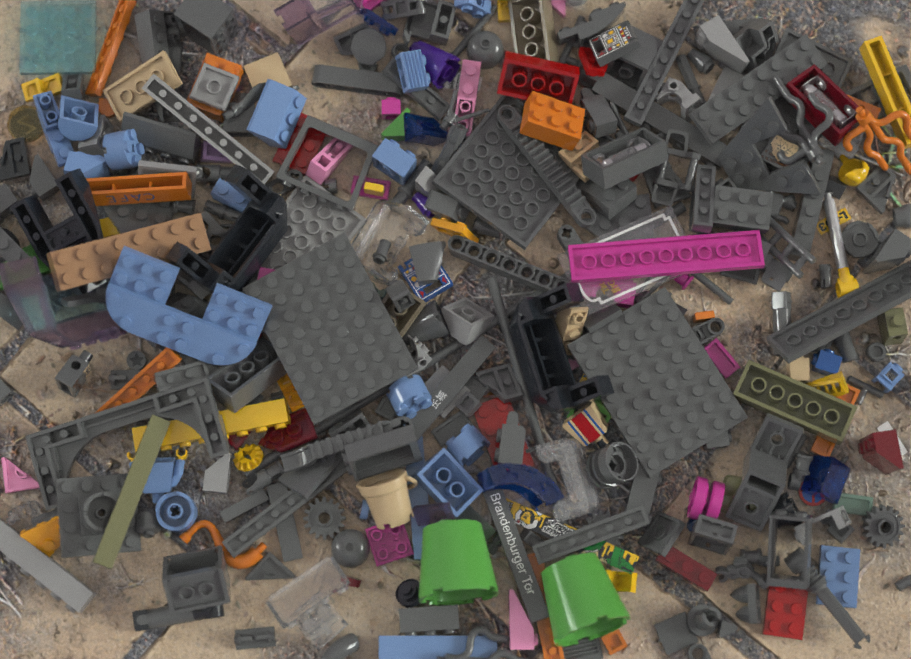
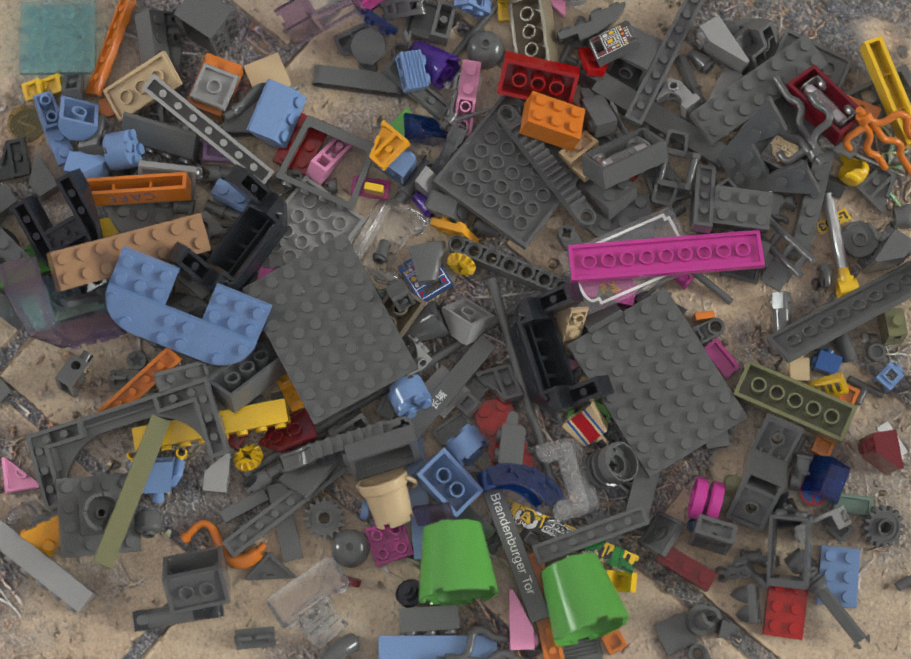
(166, 517): medium blue brick -> none
(387, 146): none -> light orange wing
(391, 108): dark pink plate -> none
(466, 266): none -> yellow gear

